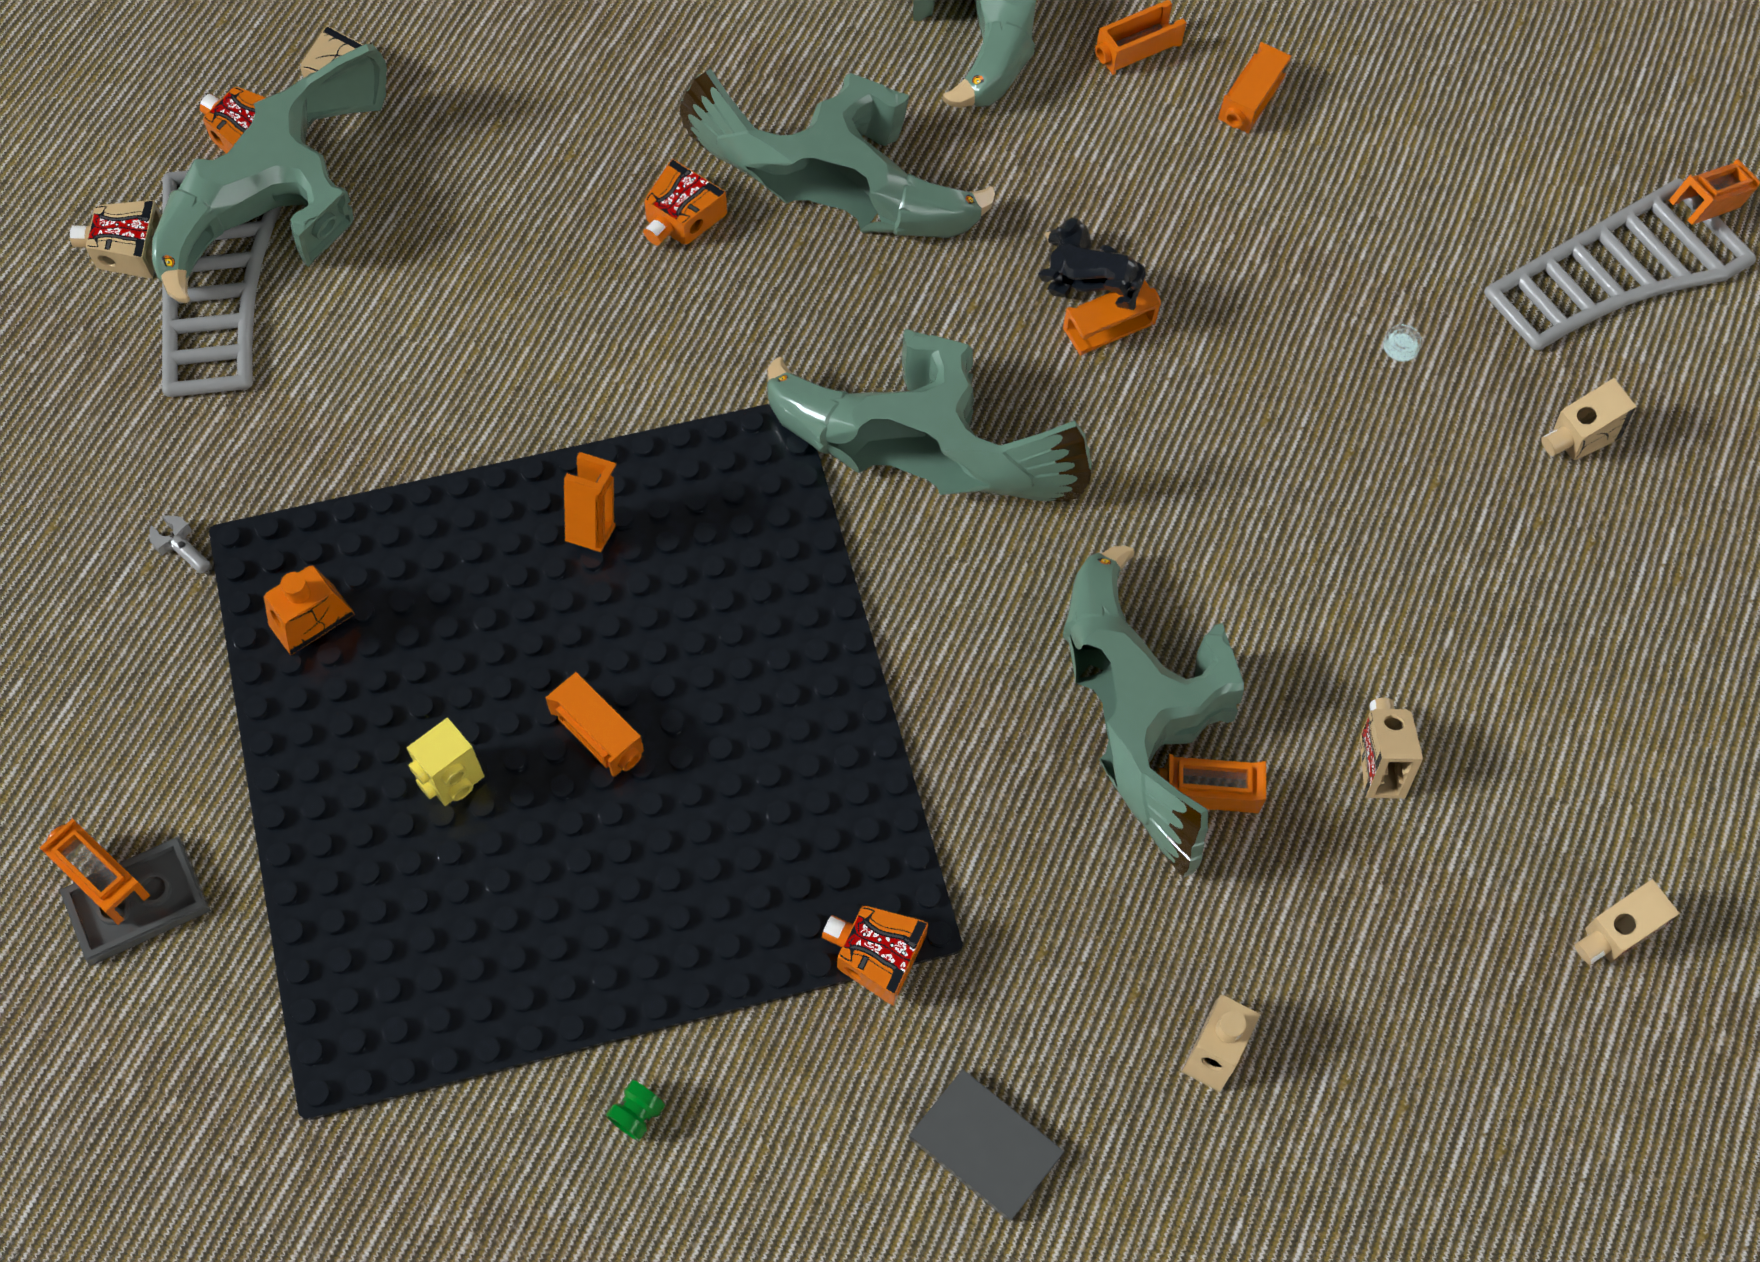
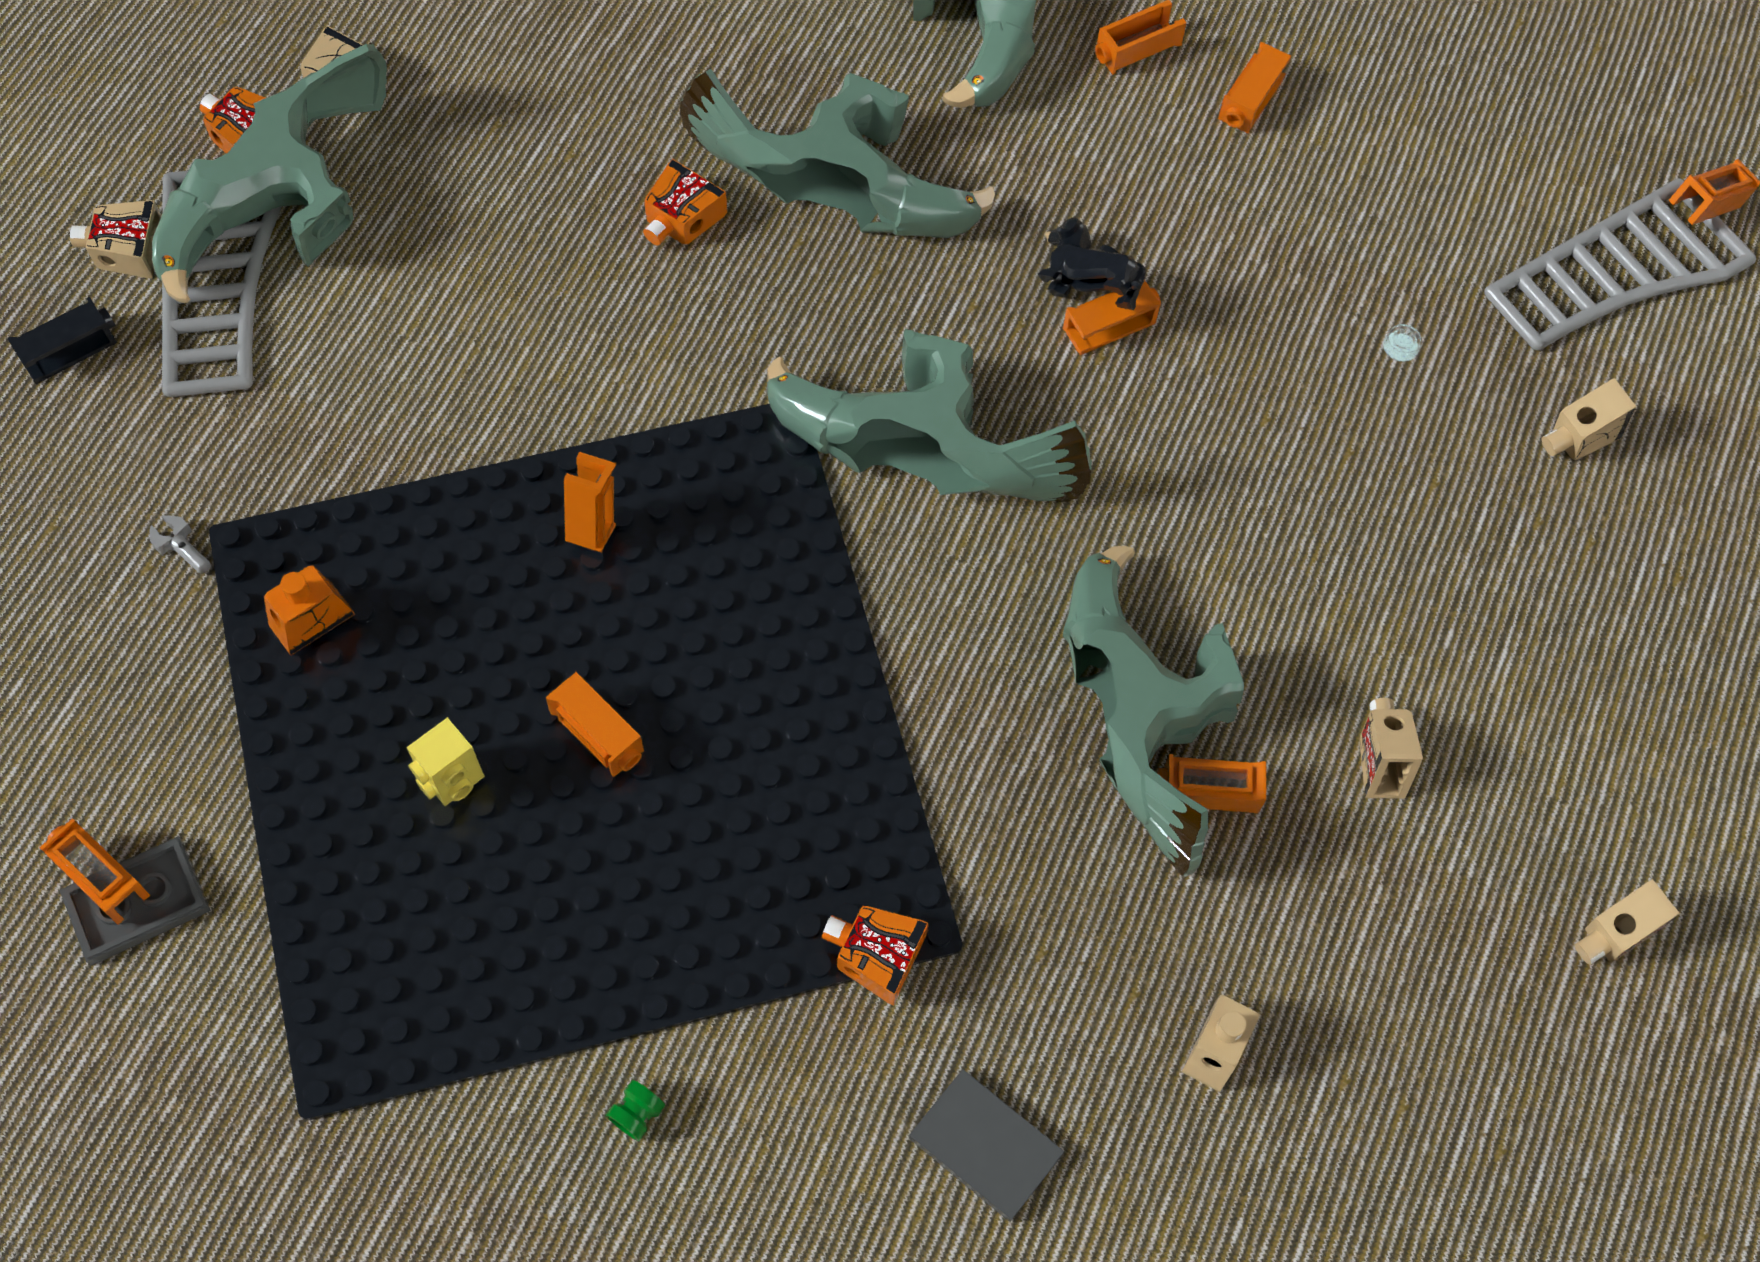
(64, 341): none -> black window

